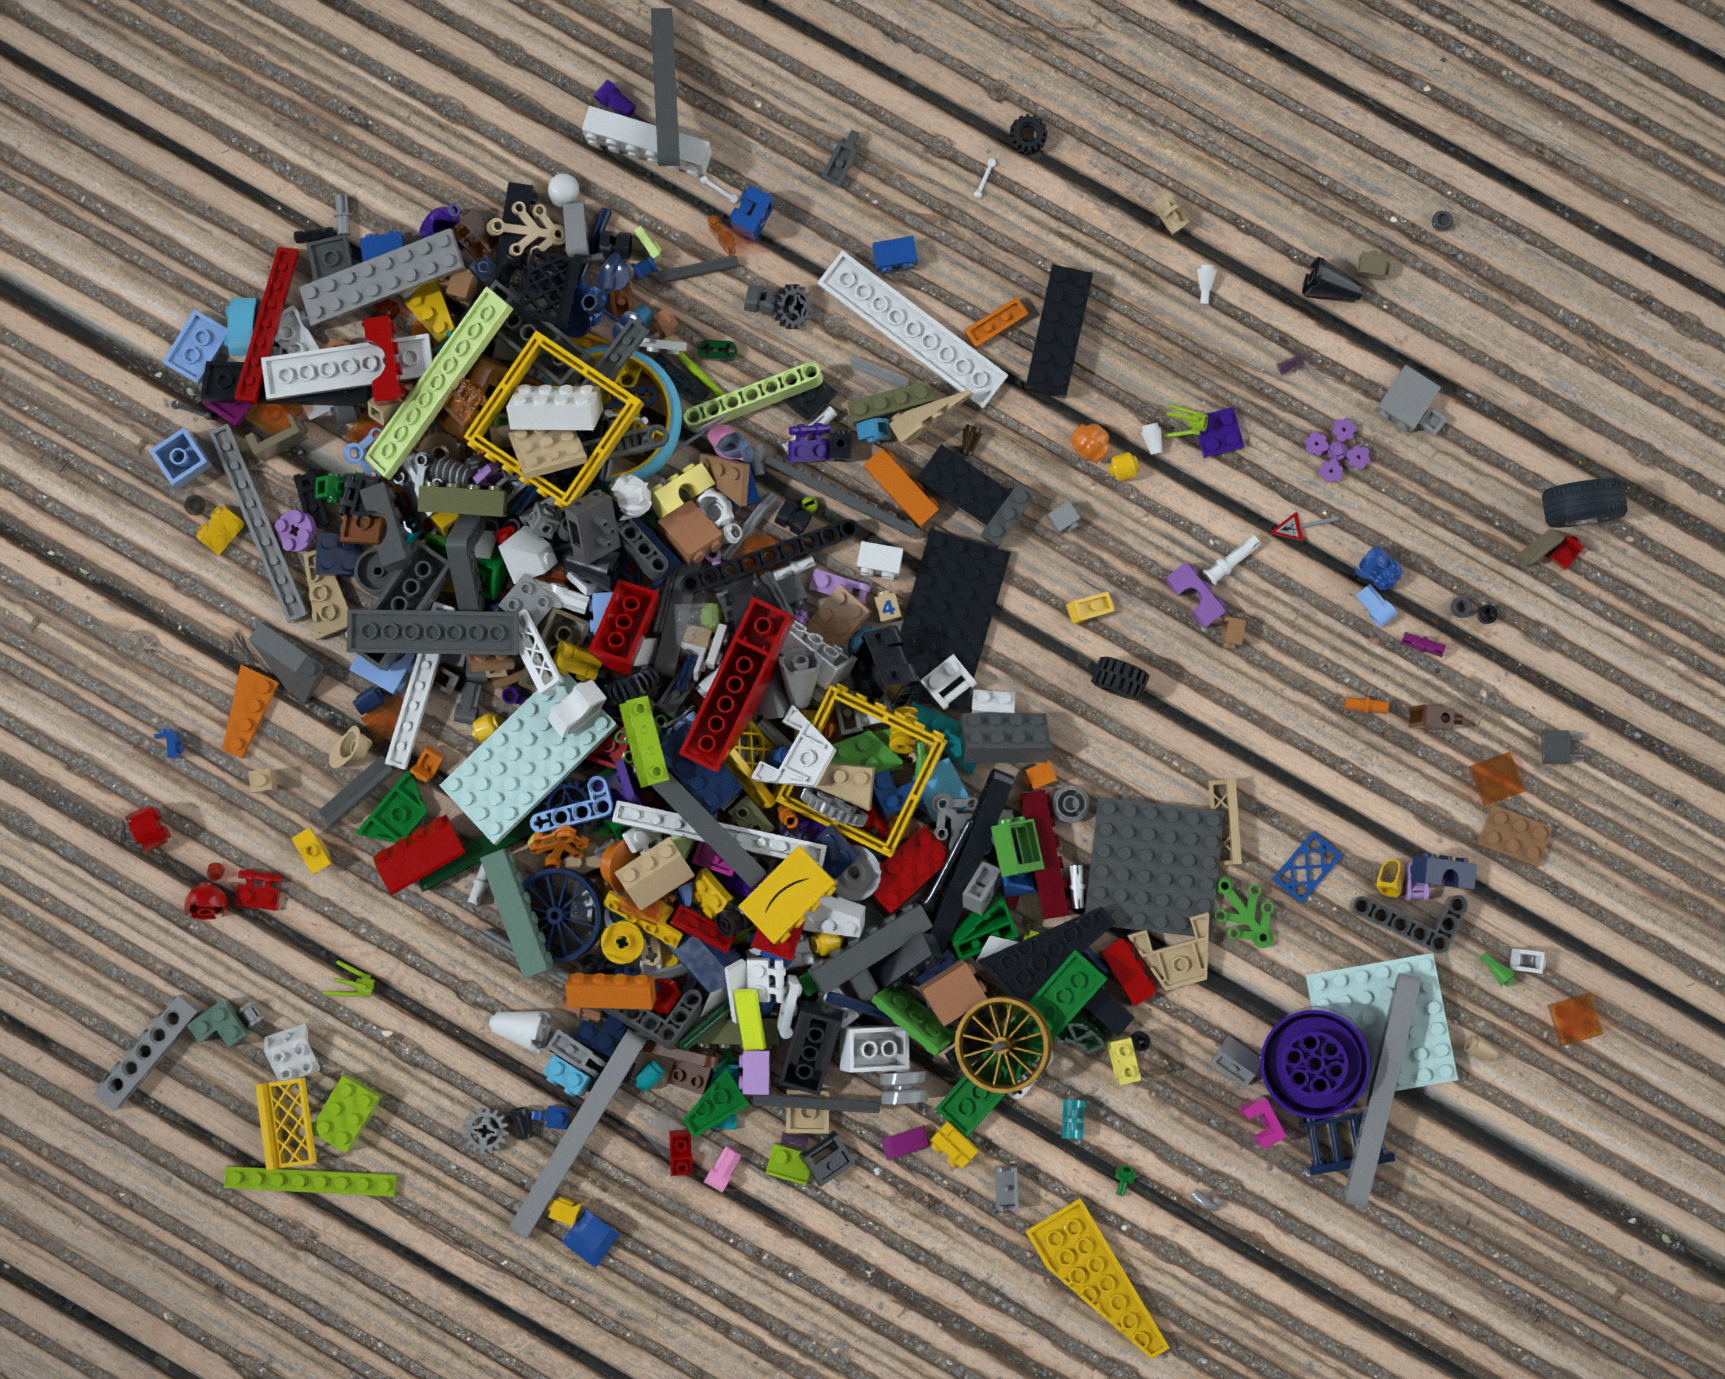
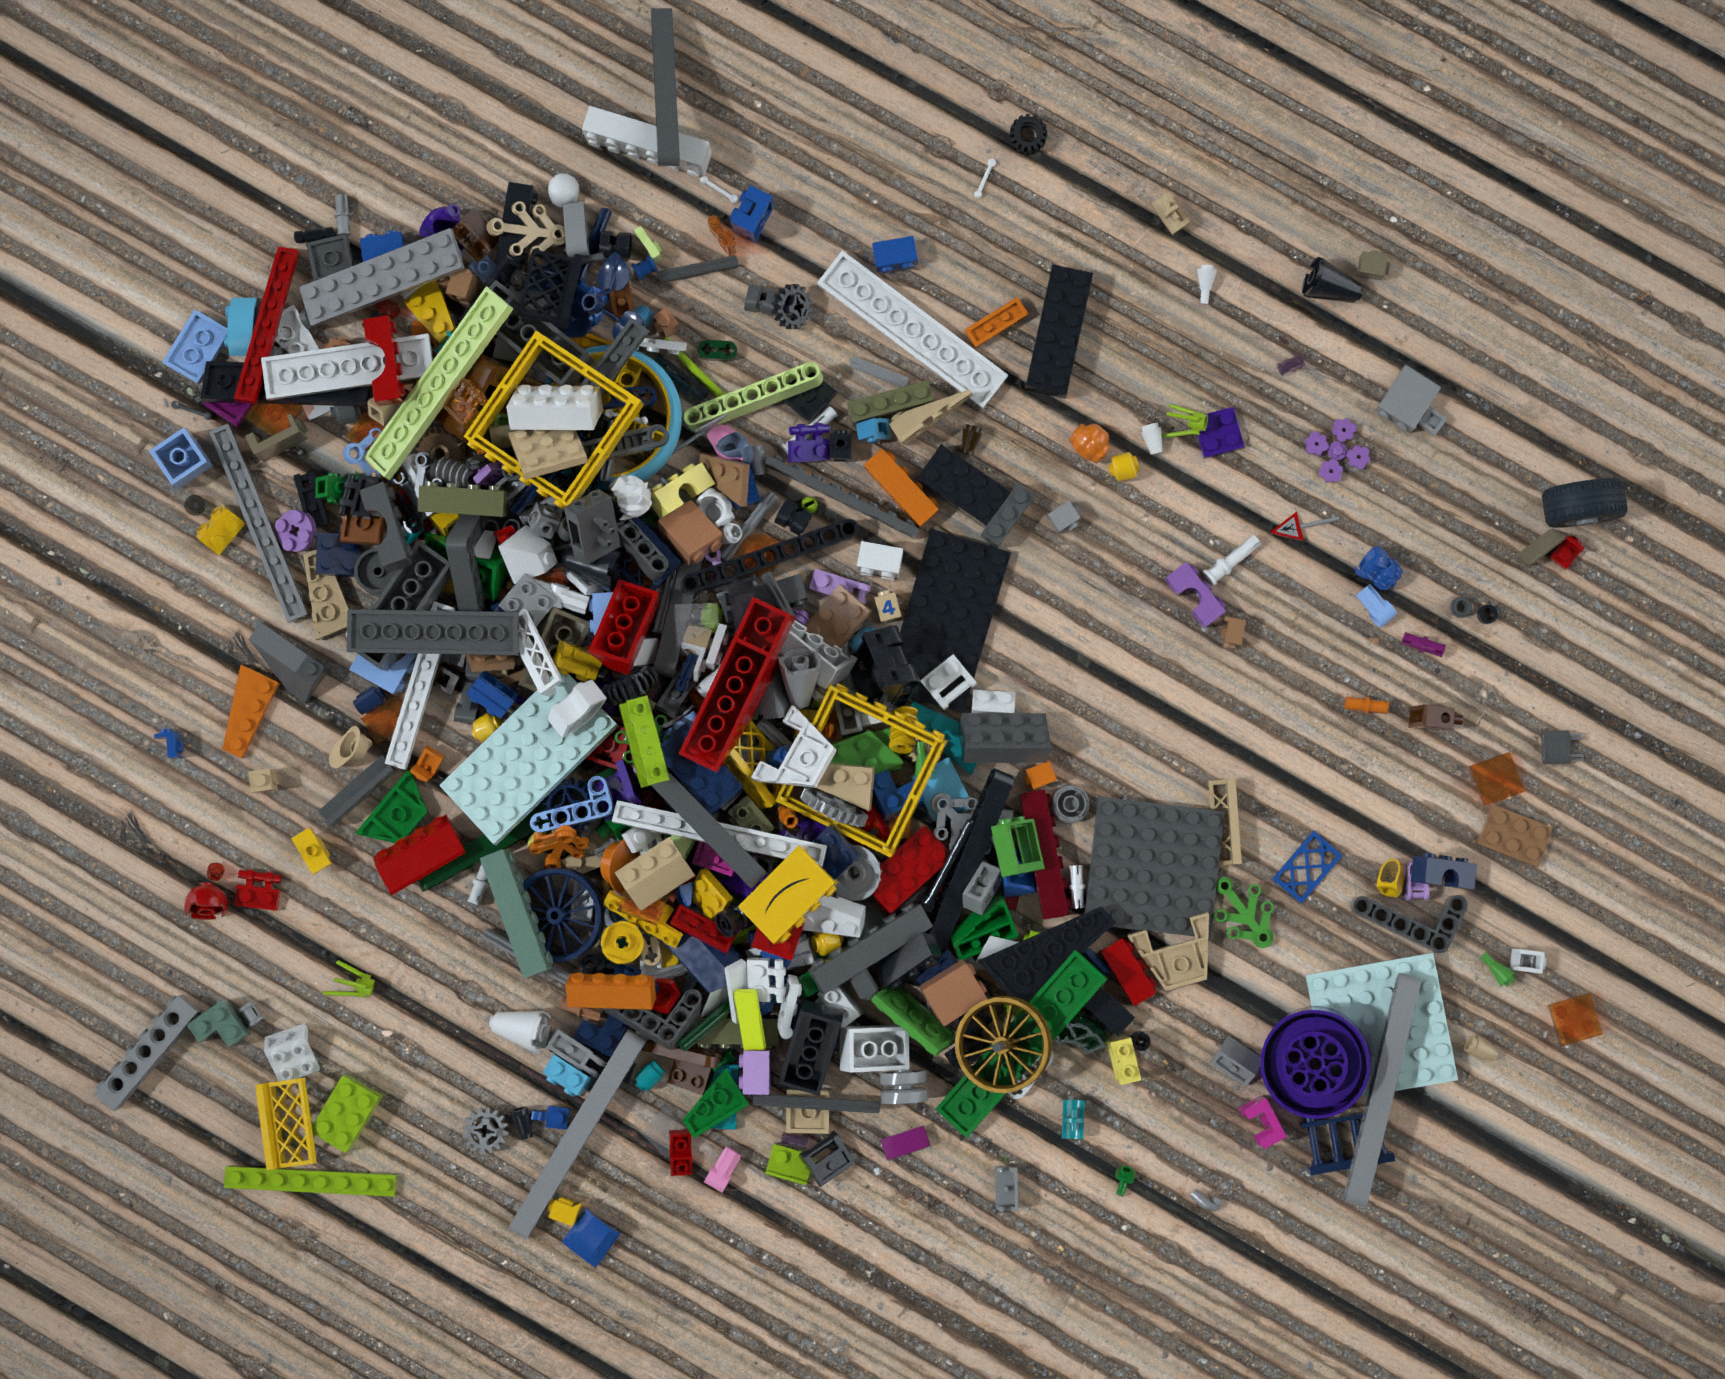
(147, 828): red brick -> none
(491, 694): none -> blue brick
(610, 97): dark purple piece -> none
(794, 567): white pin -> none
(841, 160): dark grey hinge -> none
(856, 1005): dark blue axle -> none
(954, 1145): yellow brick -> none
(1085, 1263): yellow wing -> none
(1090, 607): yellow plate -> none
(1120, 678): black tyre -> none
(1442, 221): dark grey plate -> none

